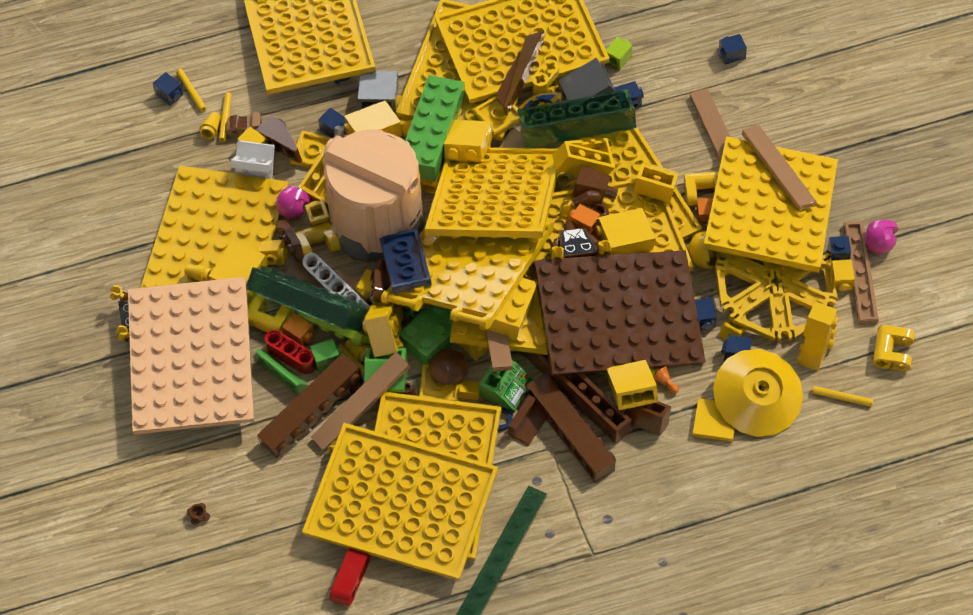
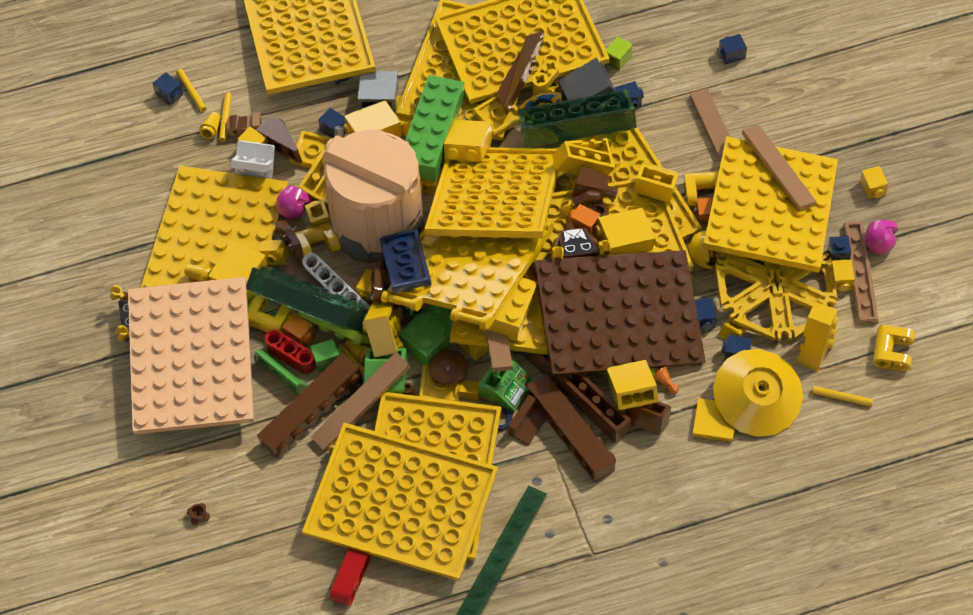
(874, 182): none -> yellow brick

